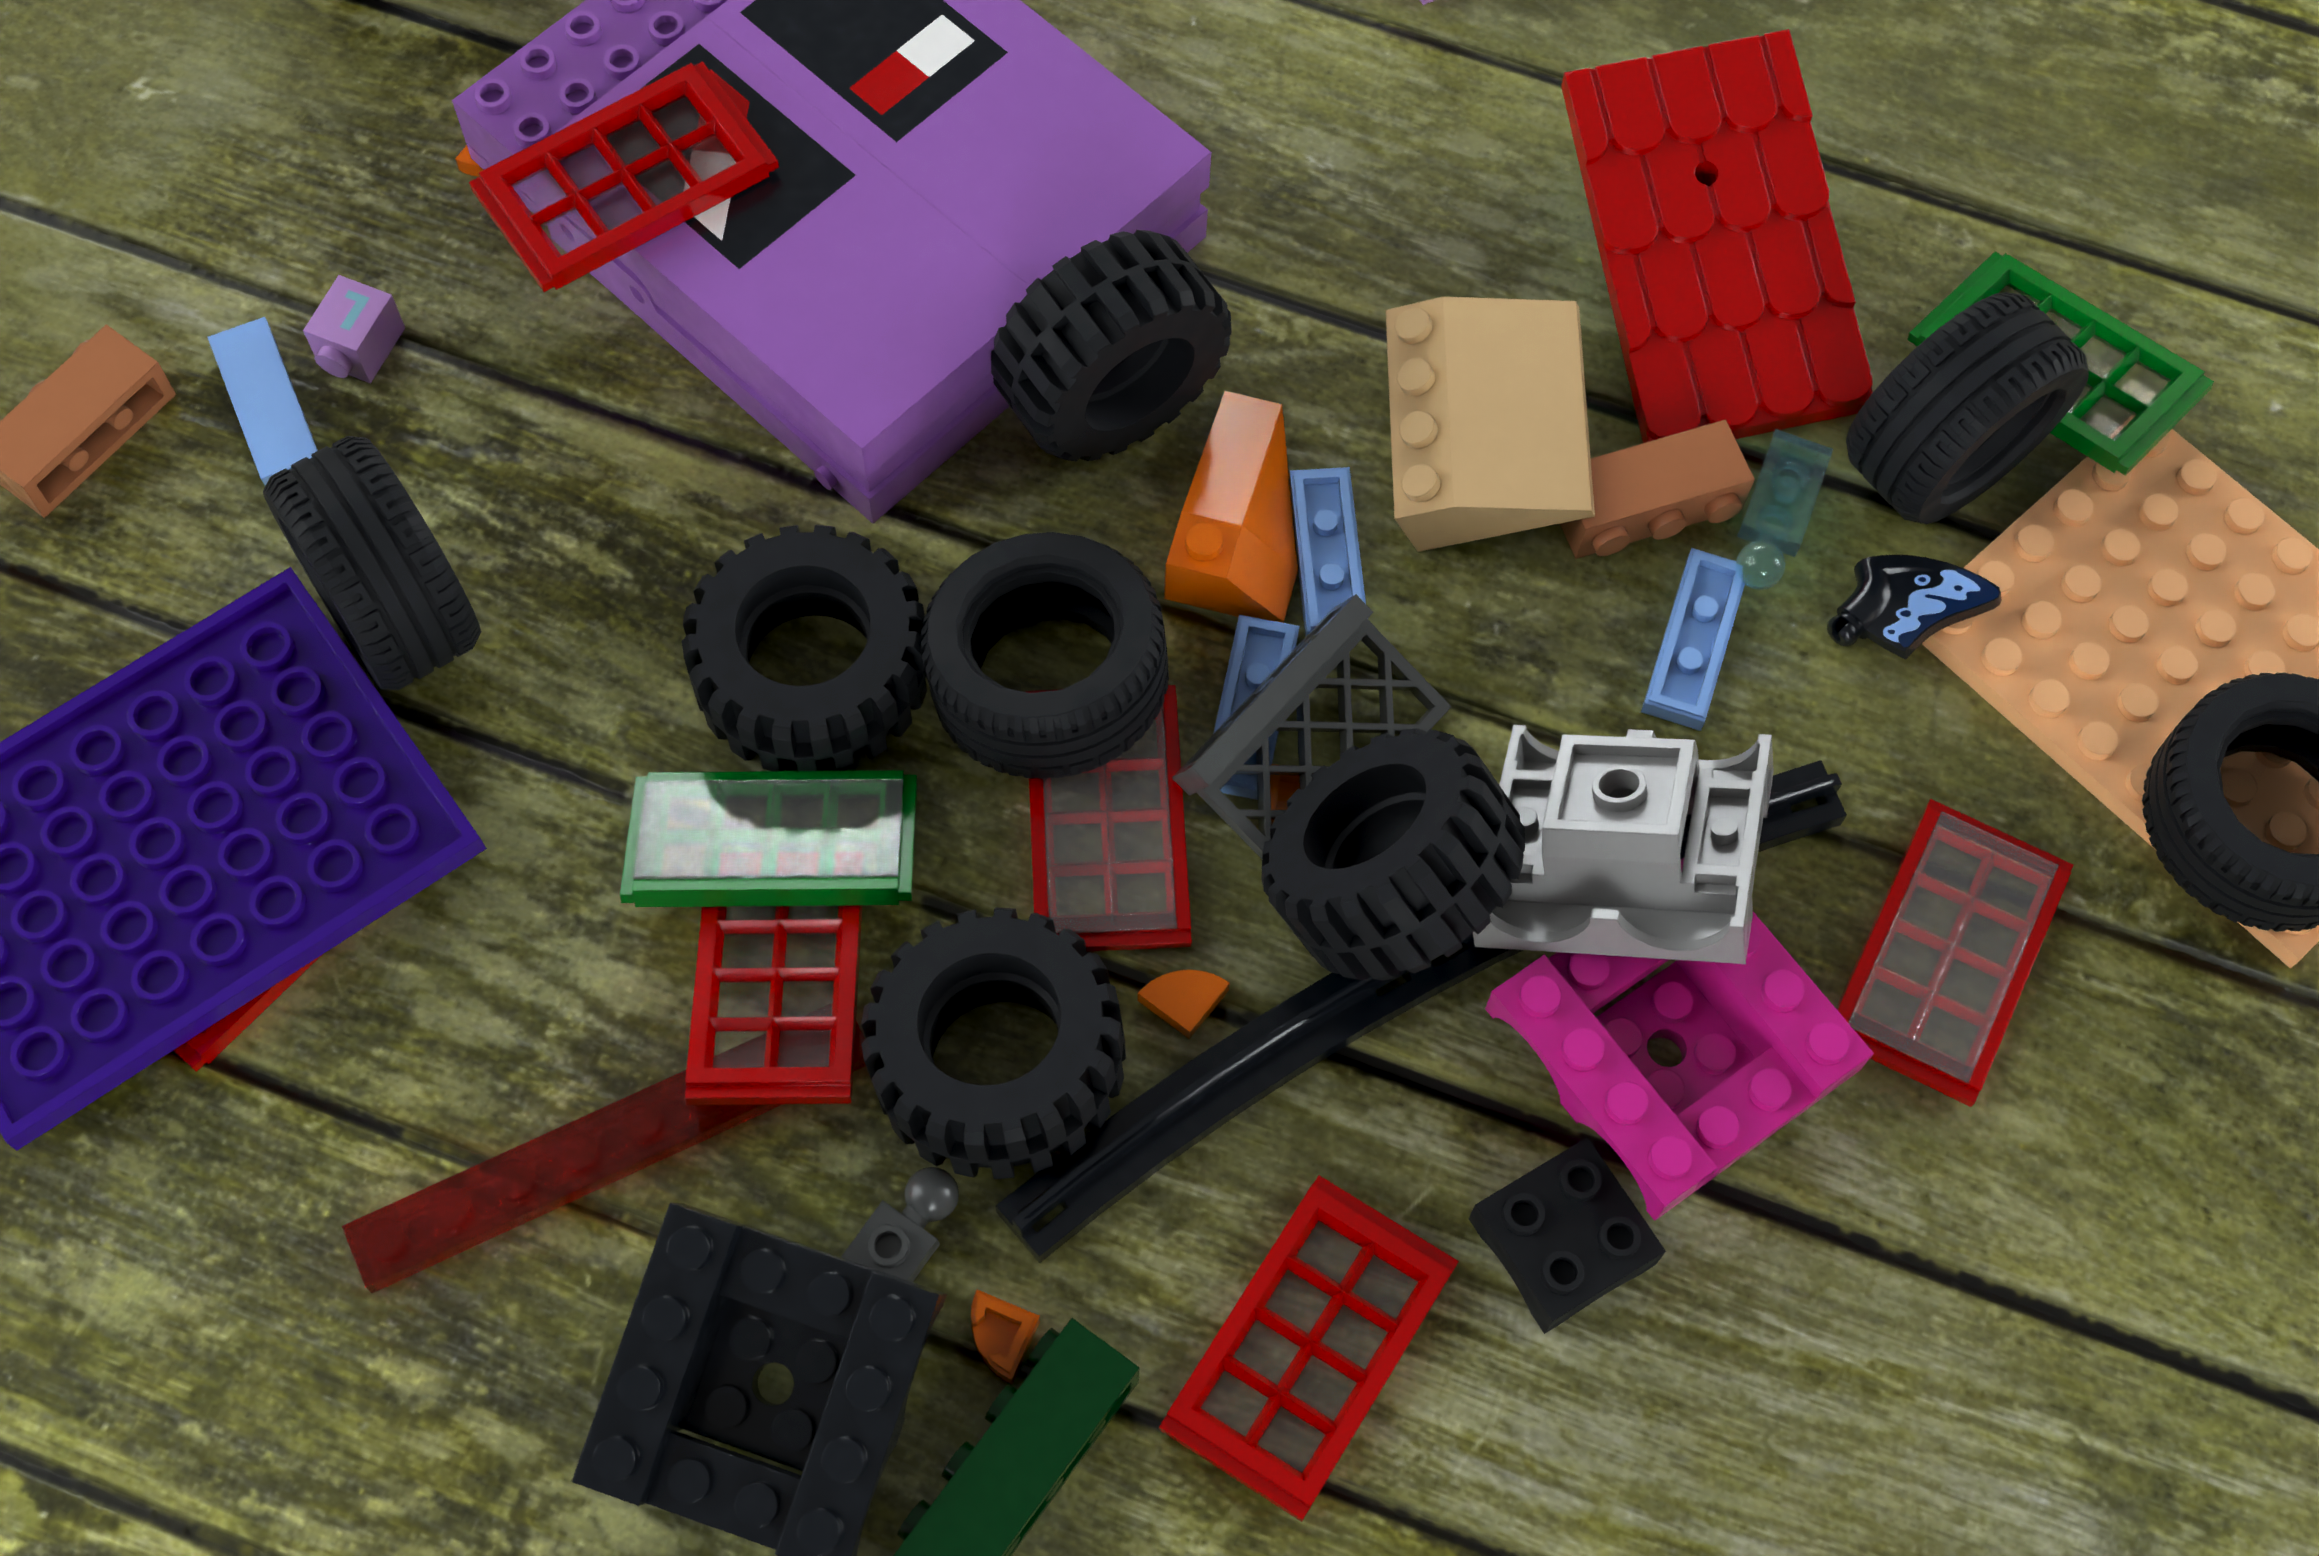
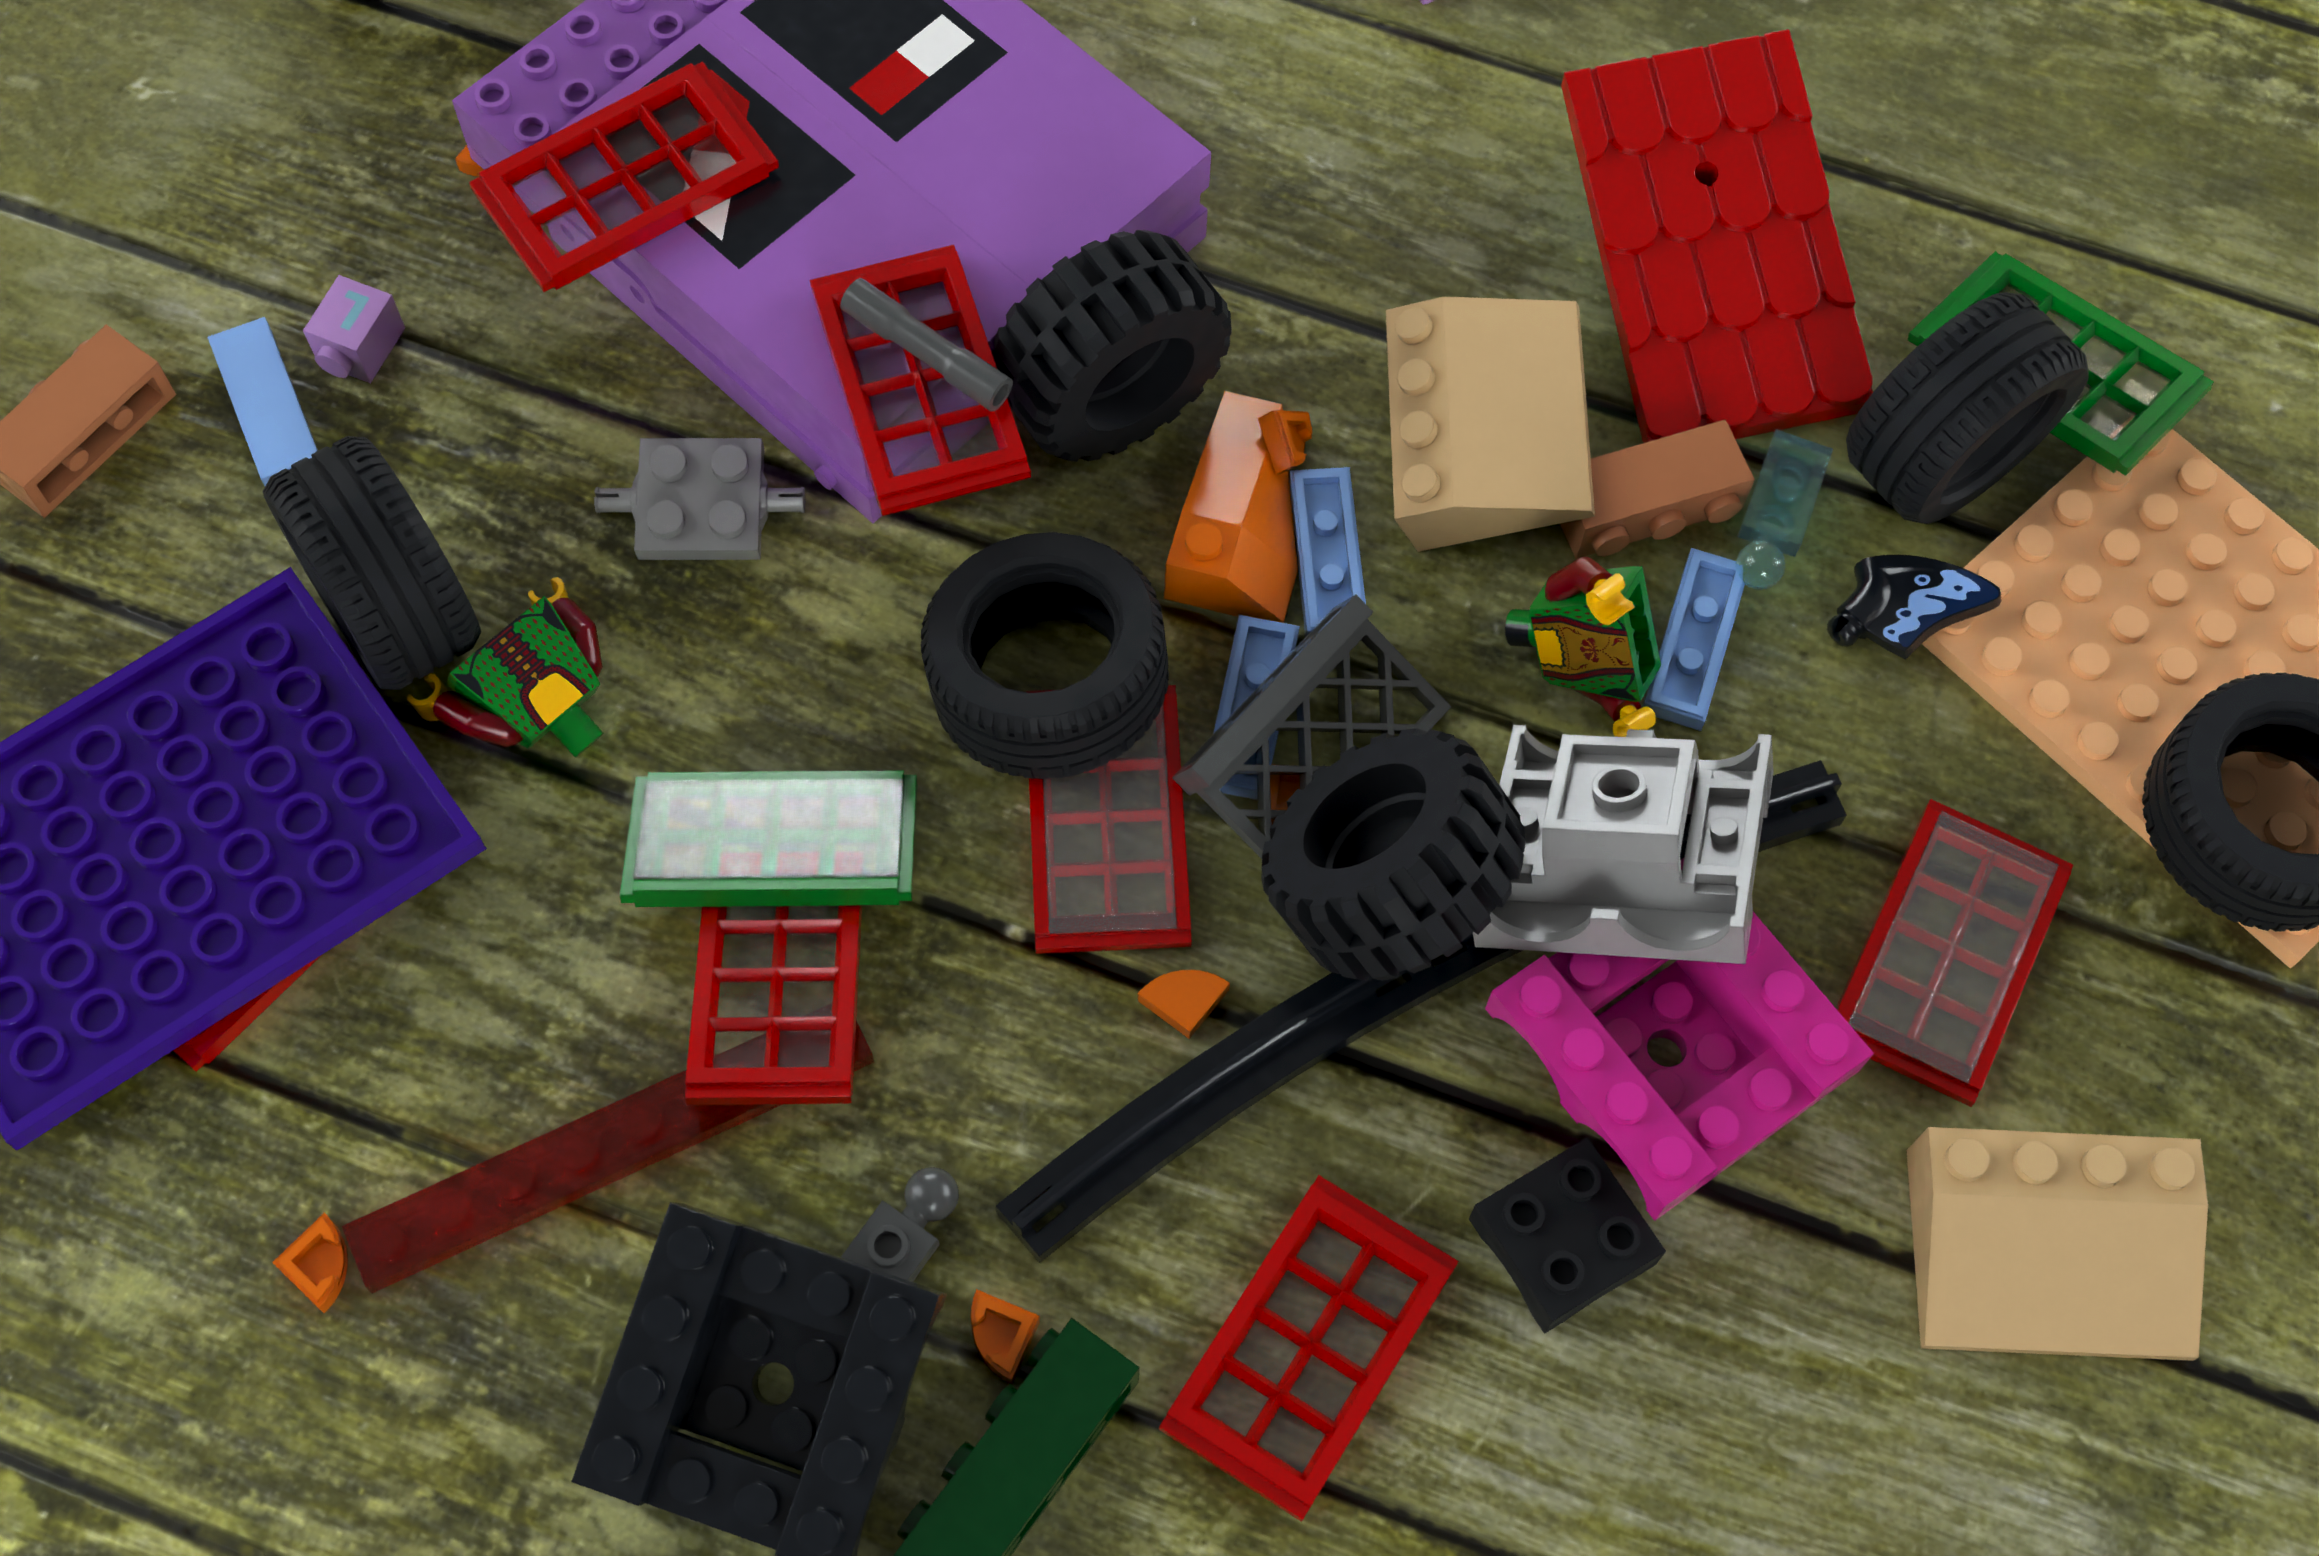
(317, 1262): none -> orange tile
(525, 680): none -> torso
(699, 499): none -> light grey plate
(794, 579): black tyre -> none
(913, 426): none -> red piece
(957, 365): none -> dark grey piece
(981, 965): black tyre -> none
(1286, 437): none -> orange tile
(1594, 637): none -> torso
(2058, 1242): none -> tan slope

